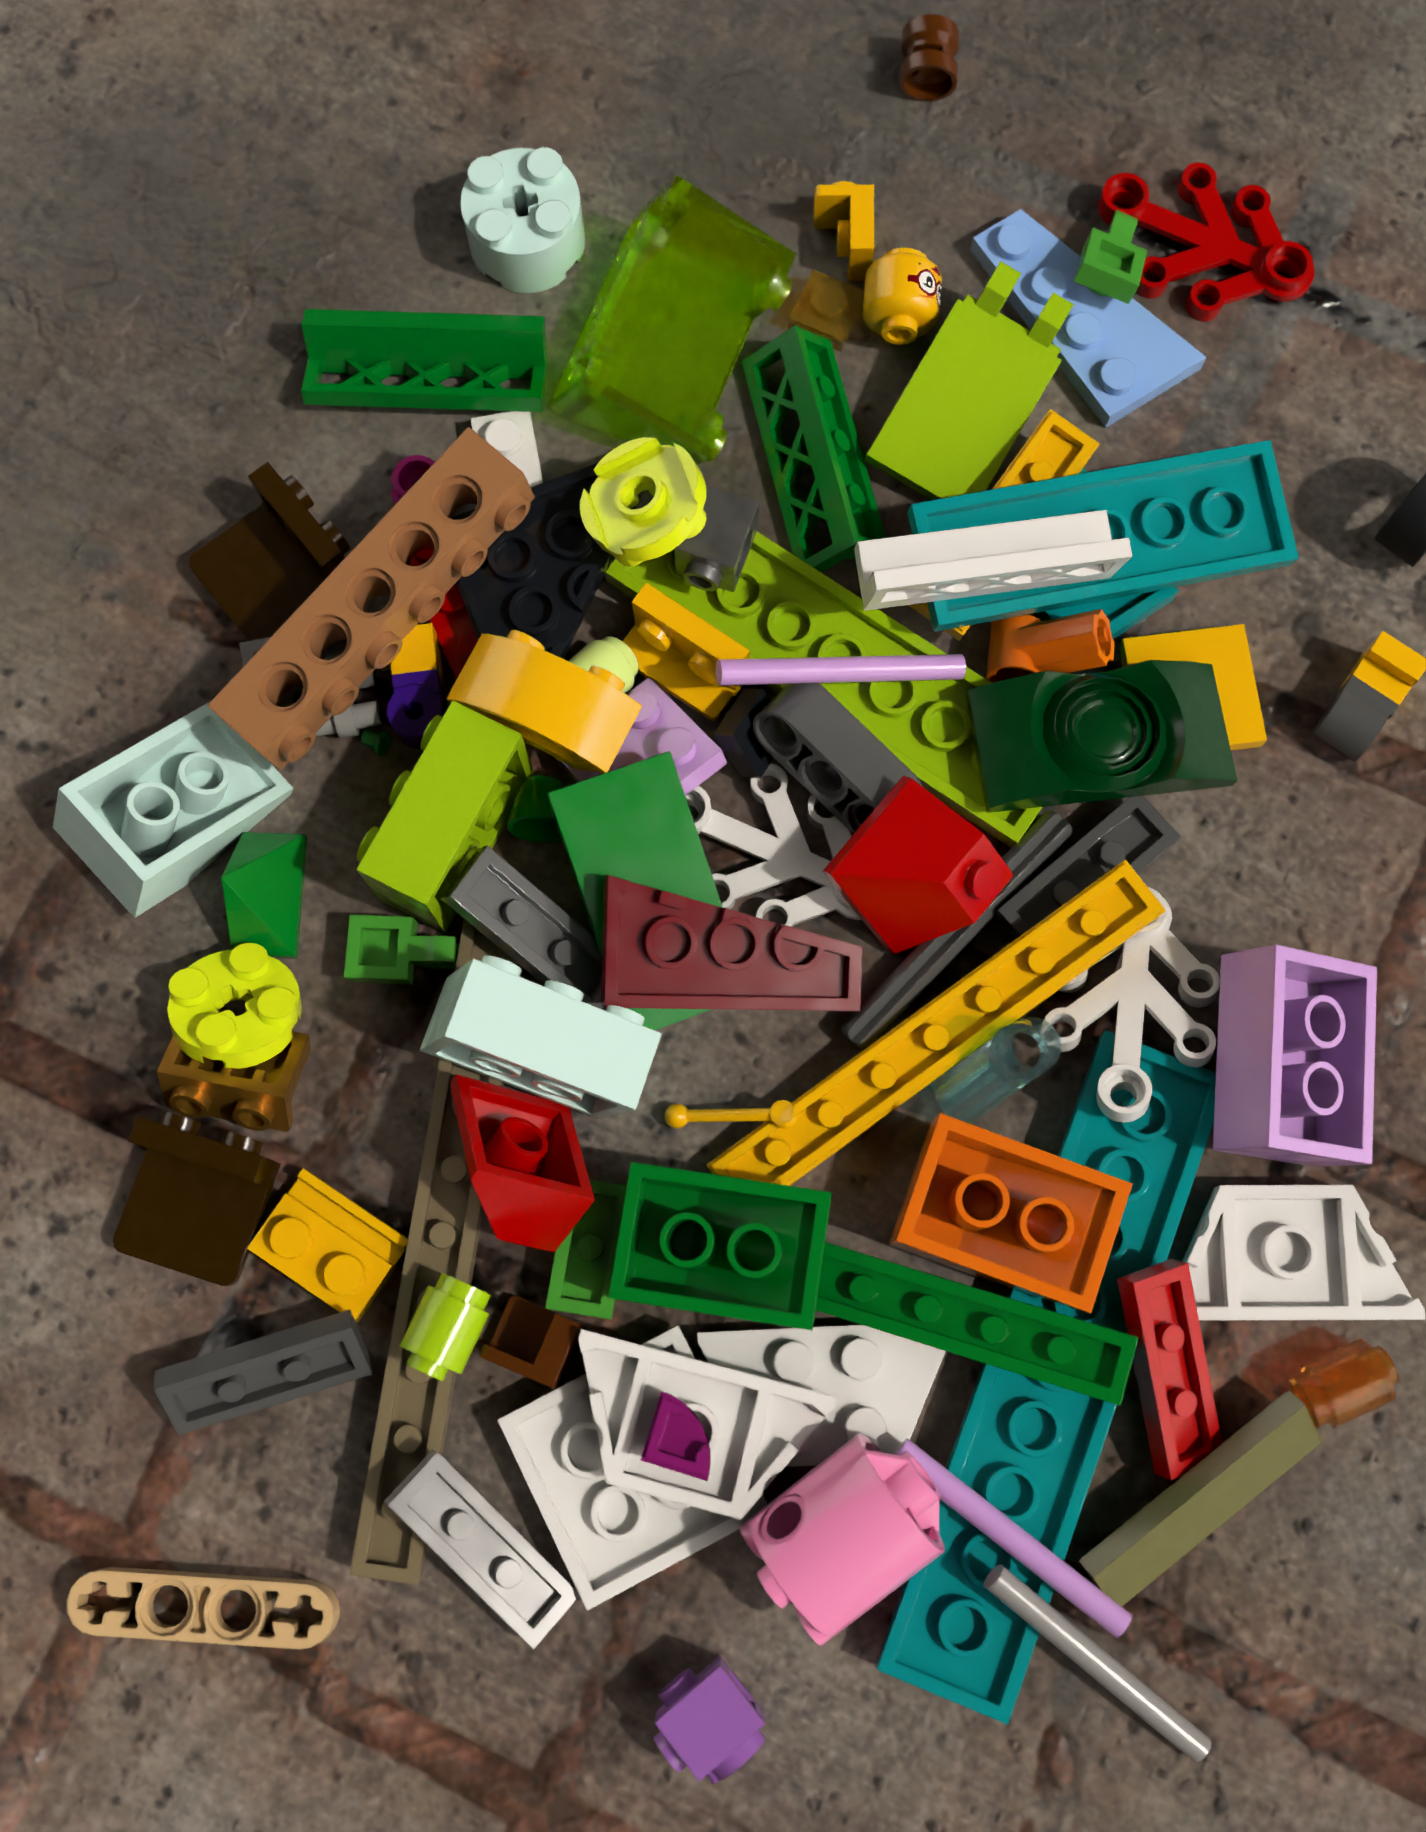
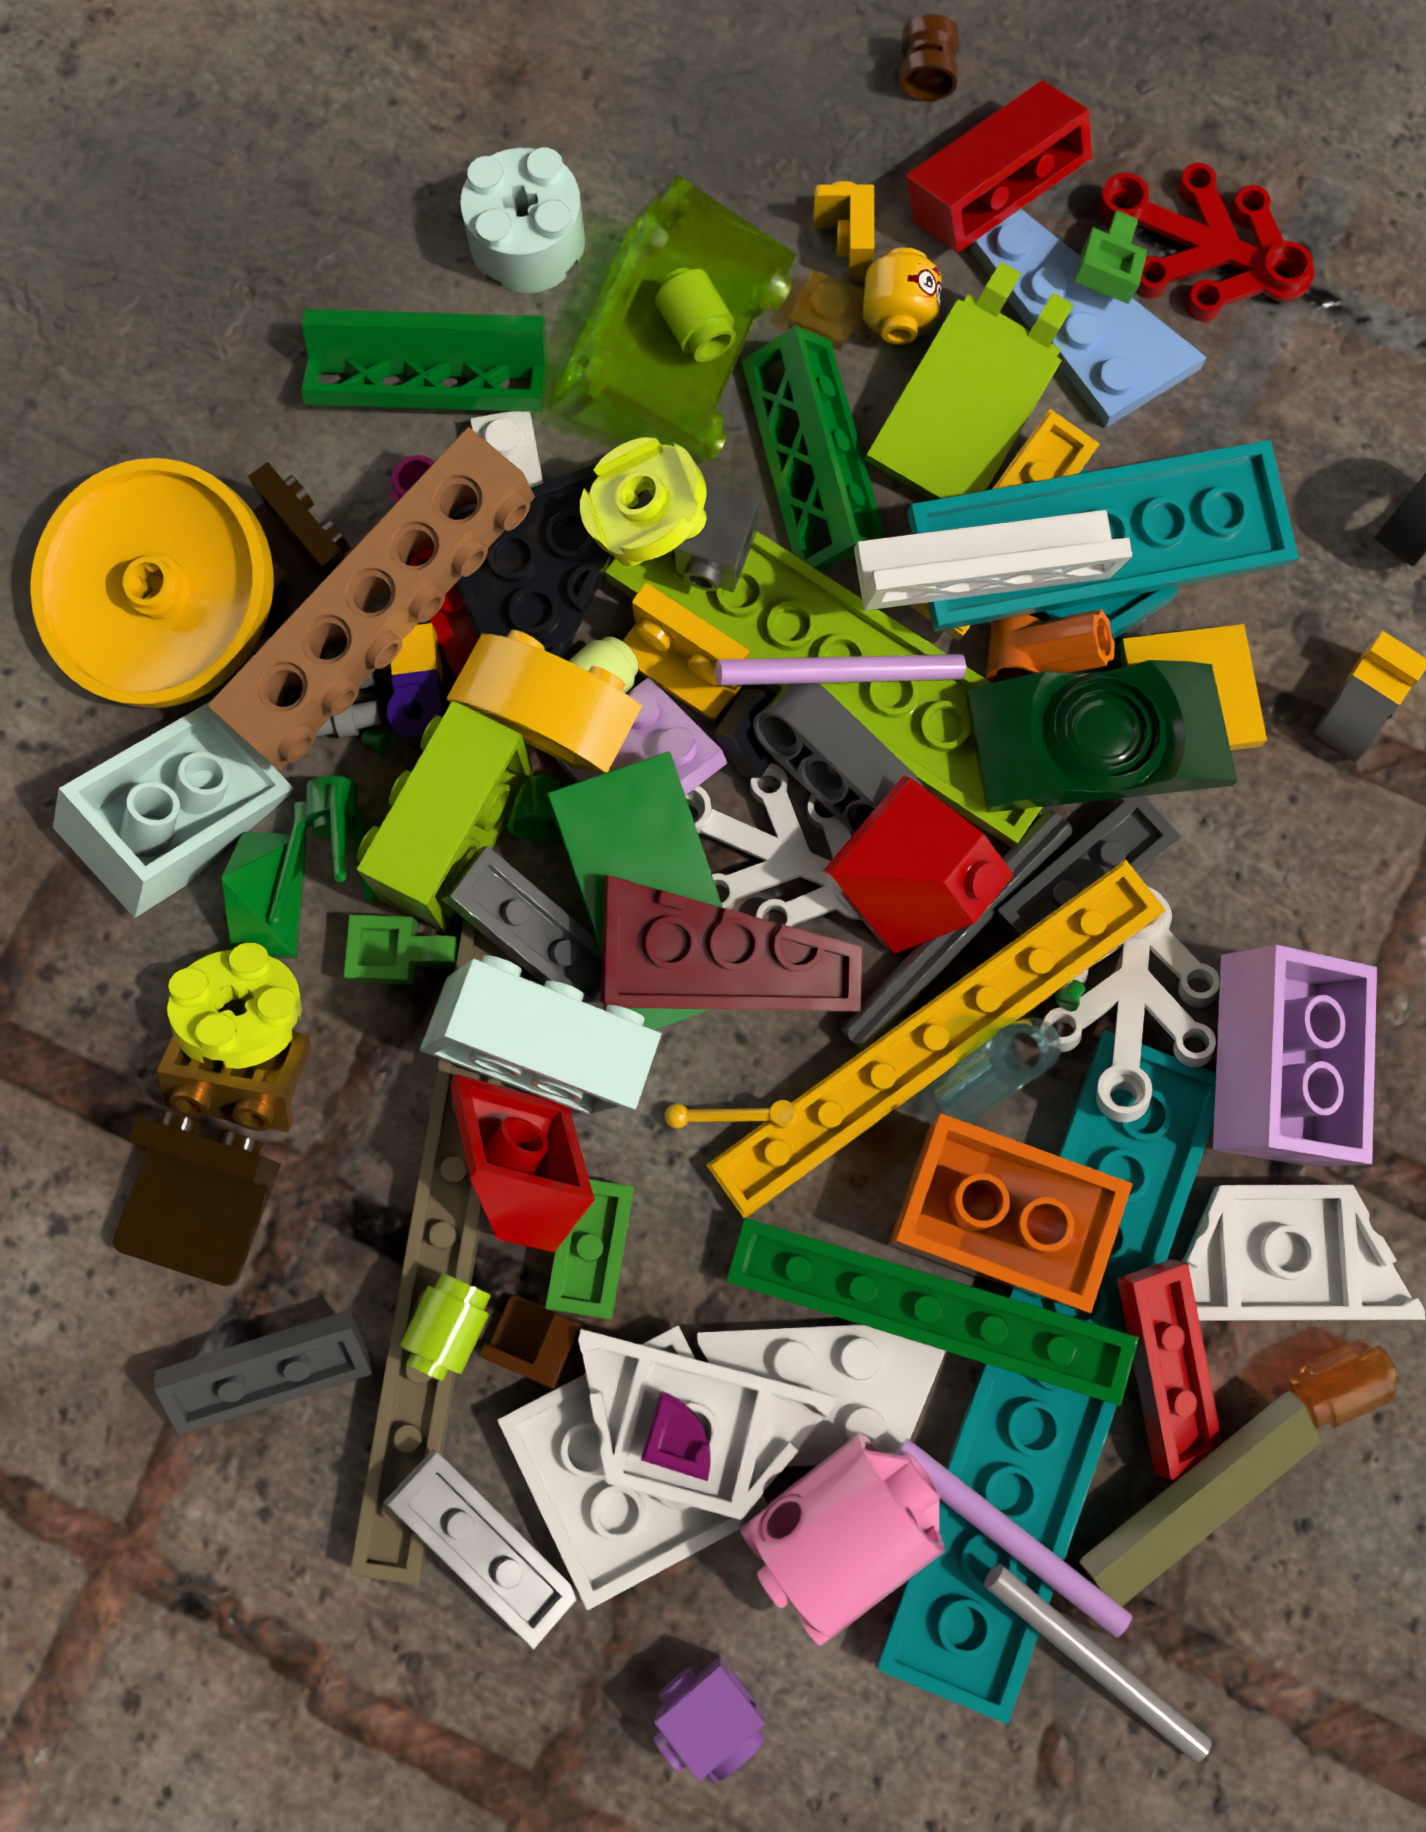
(151, 583): none -> yellow dish
(203, 1618): tan beam -> none
(329, 1245): yellow plate -> none
(333, 816): none -> green plant
(695, 314): none -> lime brick
(720, 1246): green slope -> none
(1000, 166): none -> red brick
(1069, 997): none -> green piece

